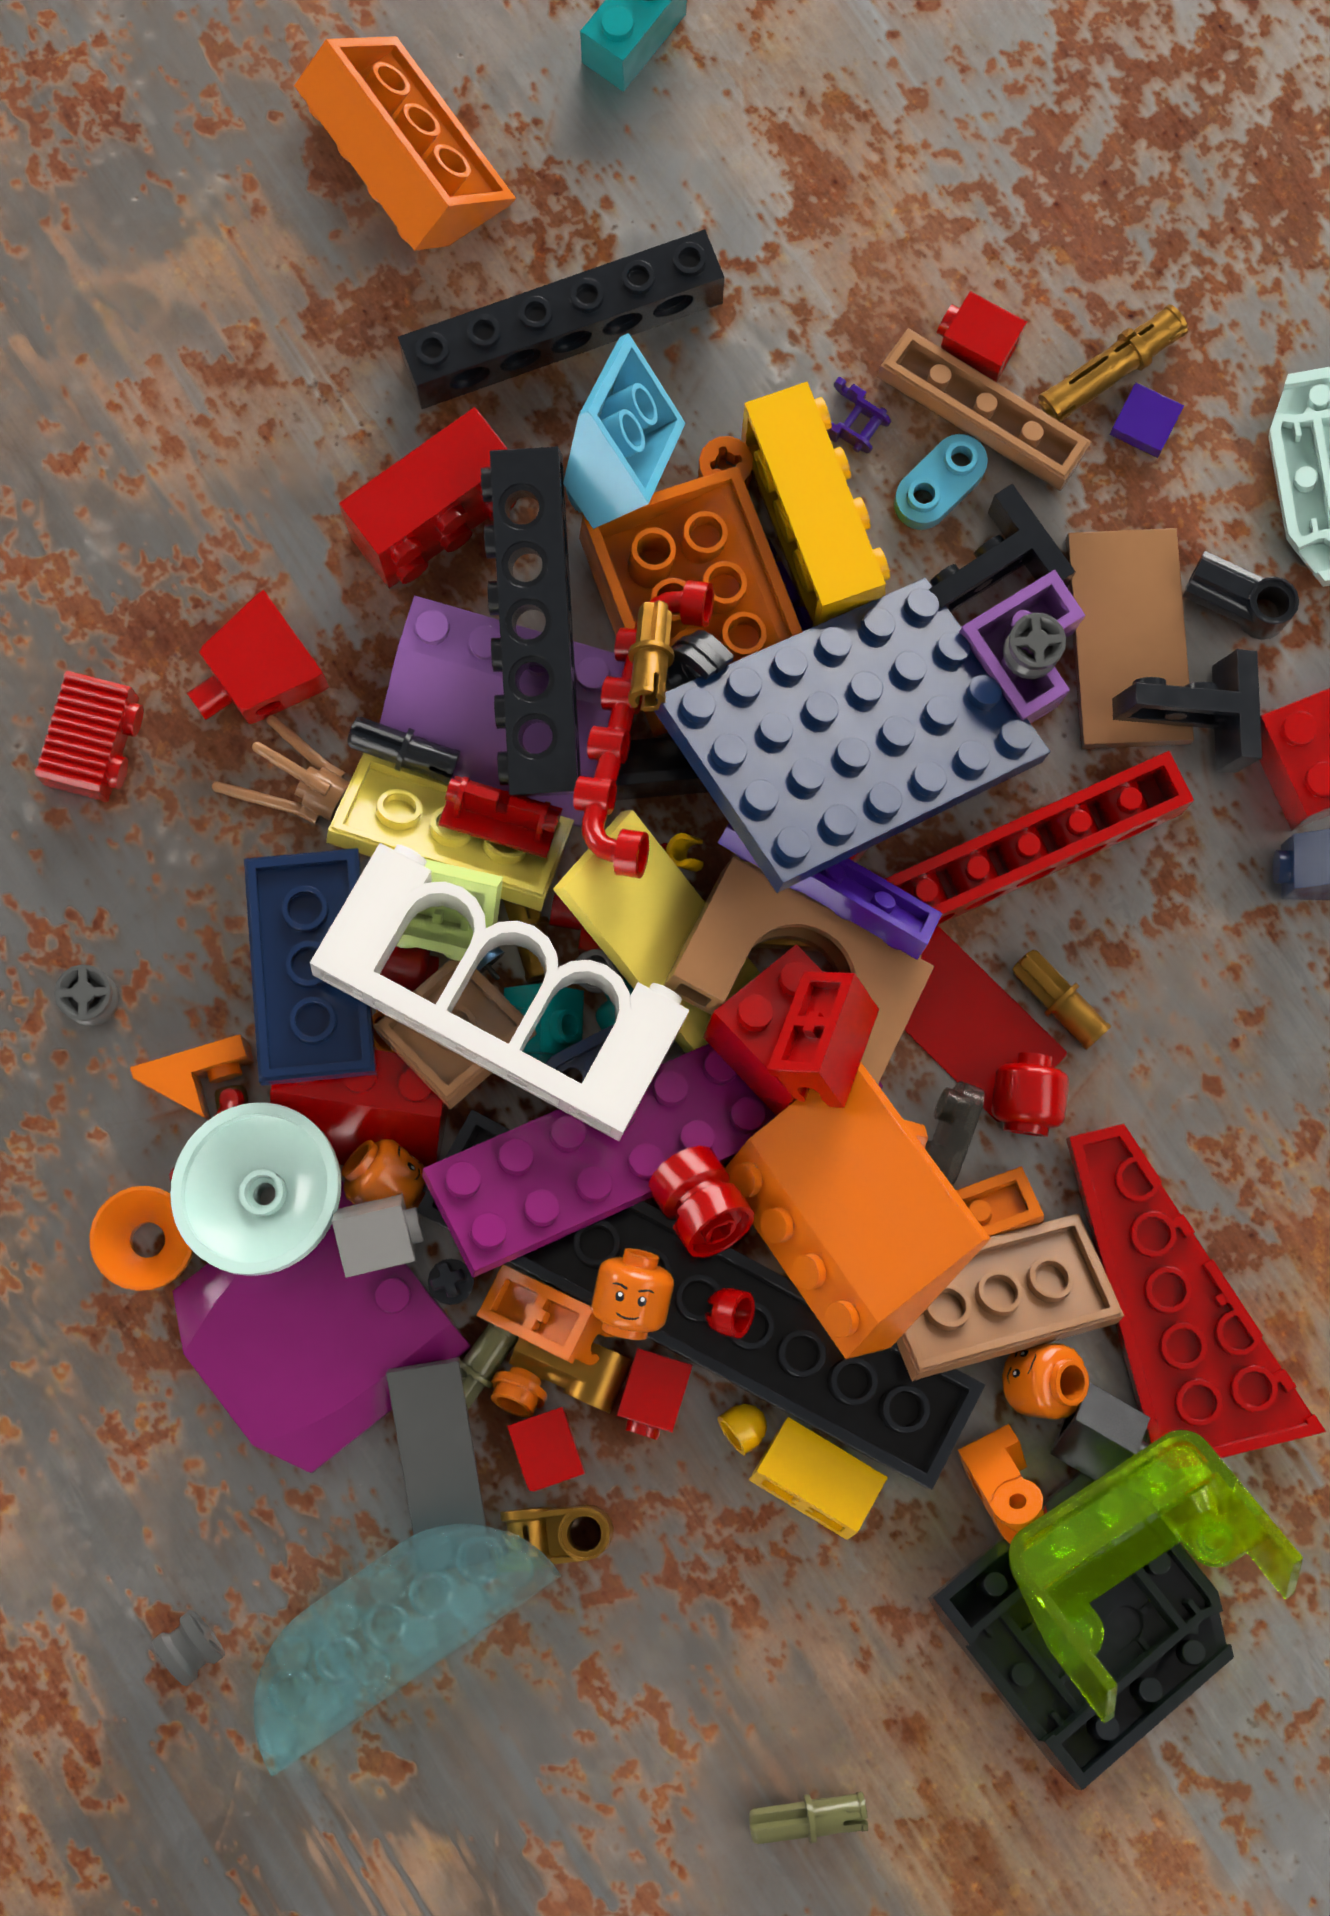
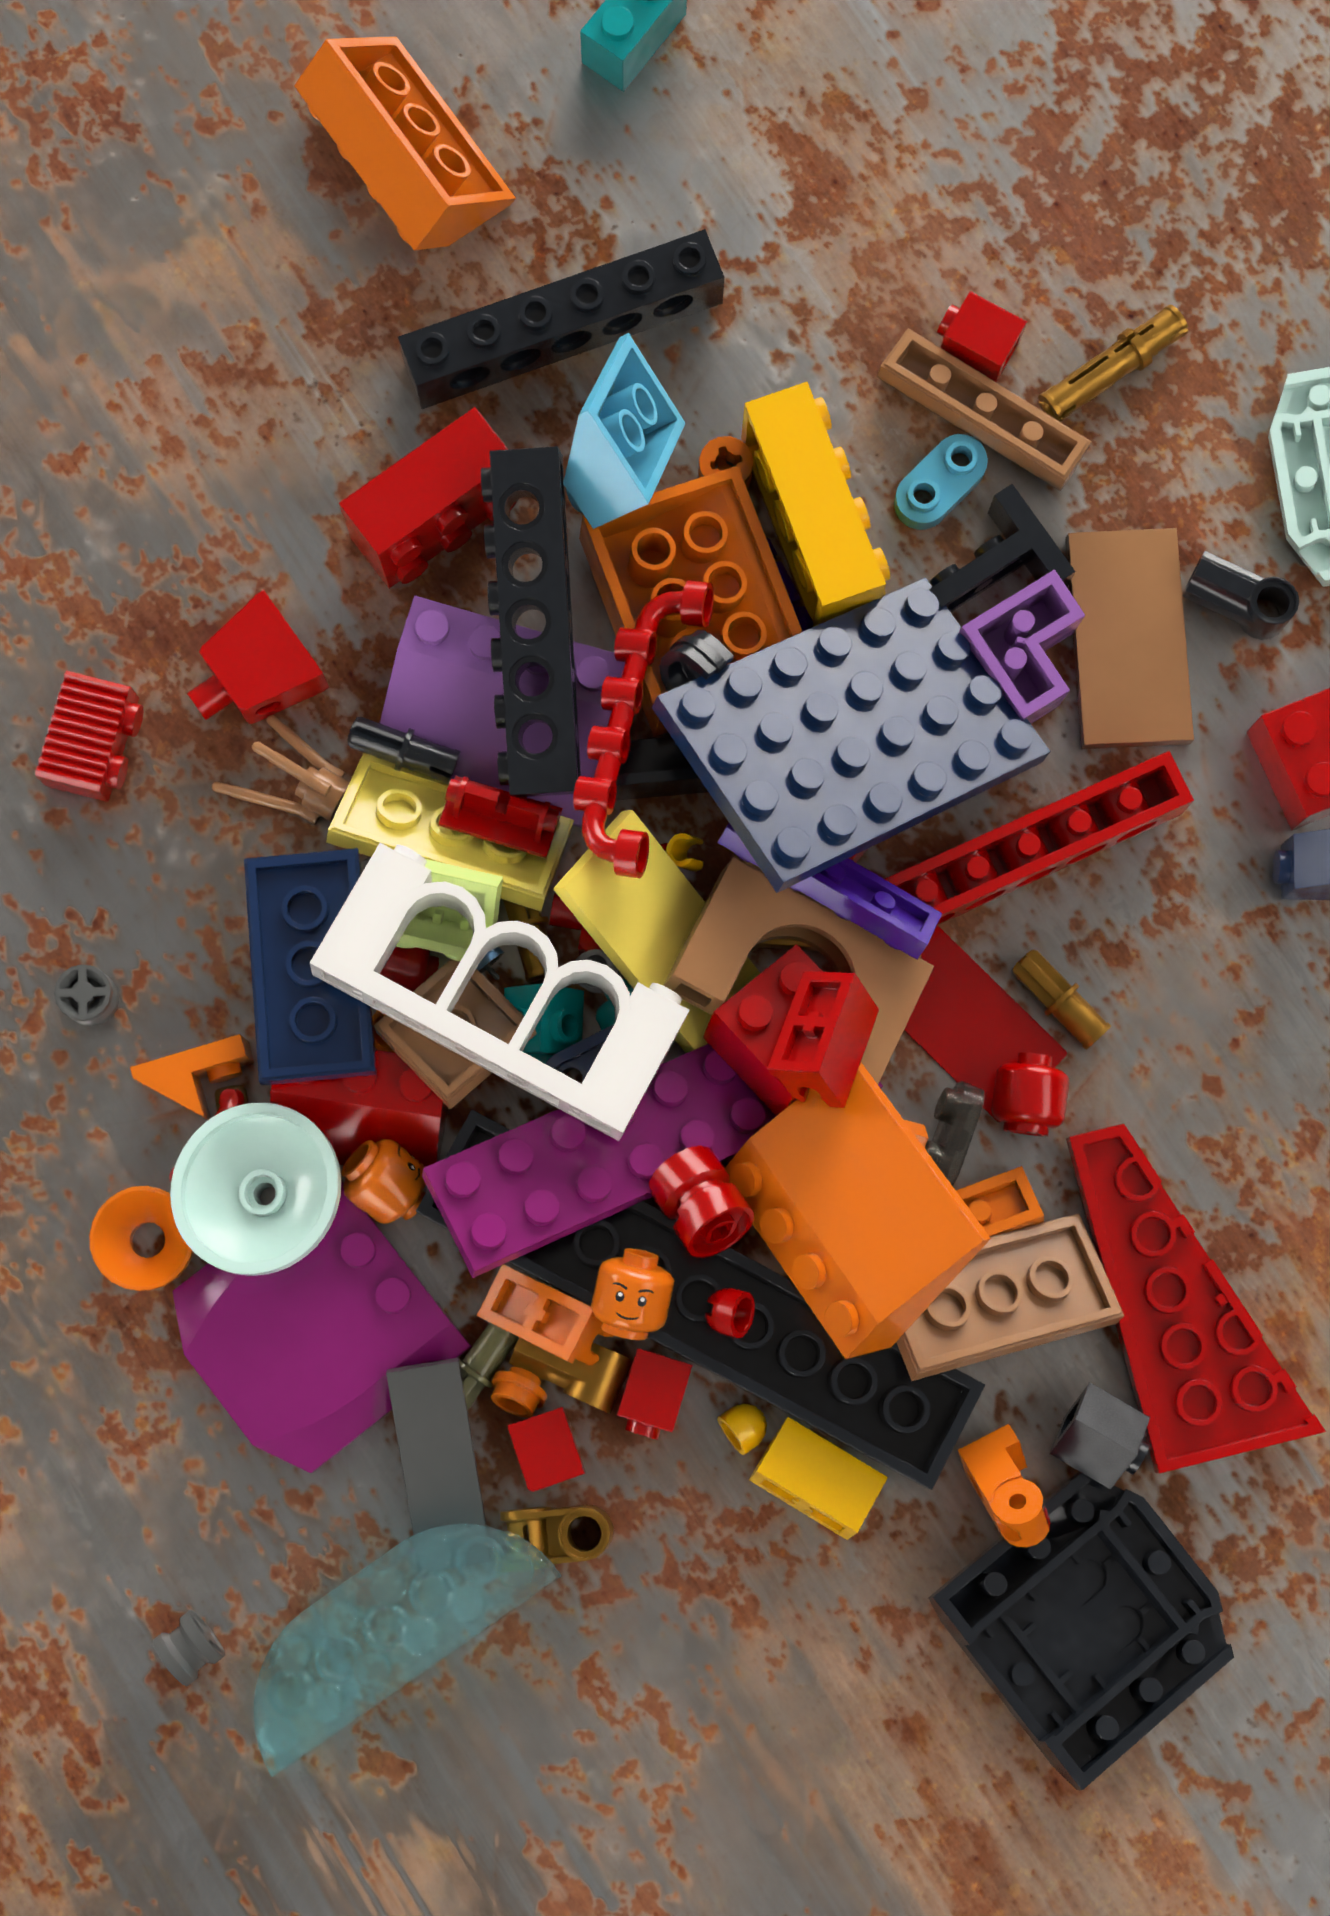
(376, 1235): light grey brick -> none
(450, 1281): black axle -> none
(651, 656): pearl gold axle -> none
(809, 1819): olive axle -> none
(877, 417): dark purple piece -> none
(1037, 633): dark grey wheel -> none
(1045, 1381): orange head -> none
(1122, 1523): clear neon green windscreen -> none
(1146, 420): dark purple tile -> none
(1226, 705): black bracket -> none

